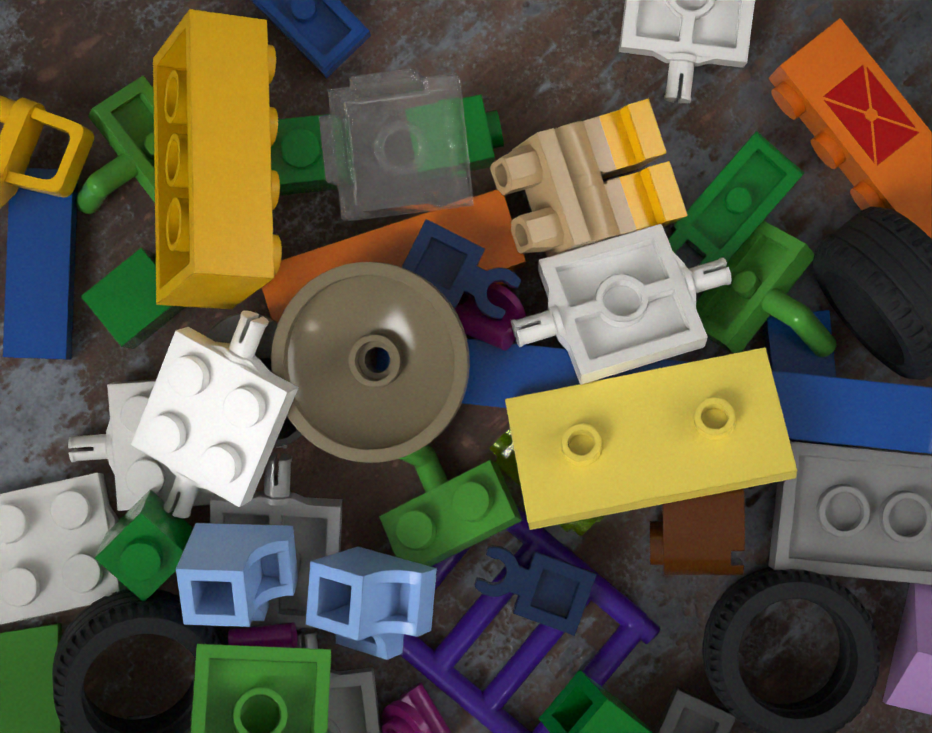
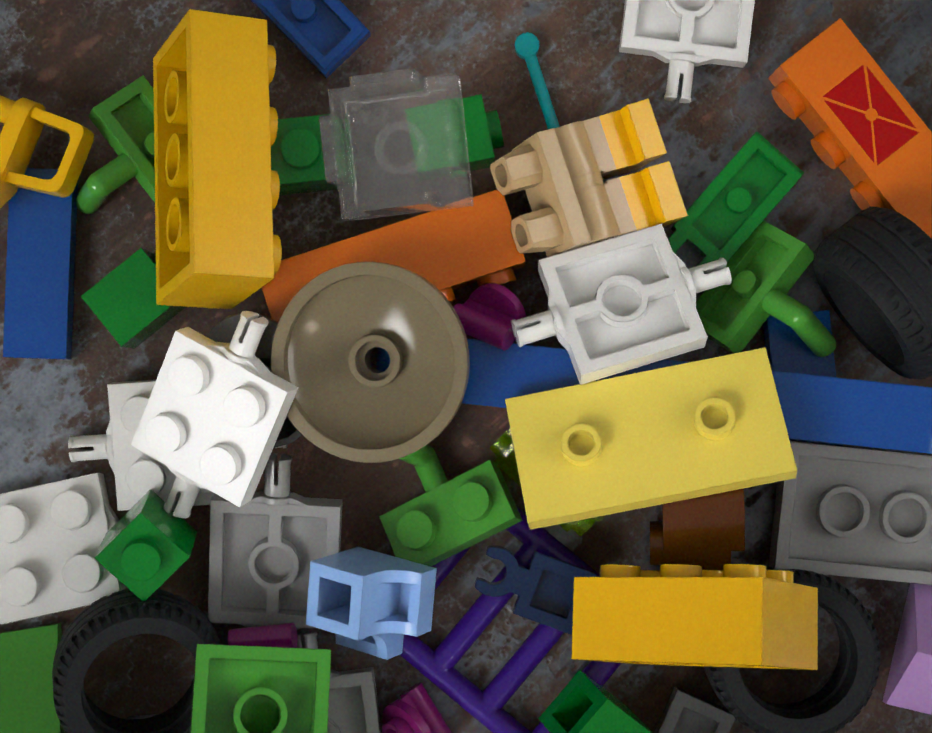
(234, 572): light blue brick -> none
(453, 268): dark blue plate -> none
(527, 48): none -> teal hinge
(696, 617): none -> yellow brick

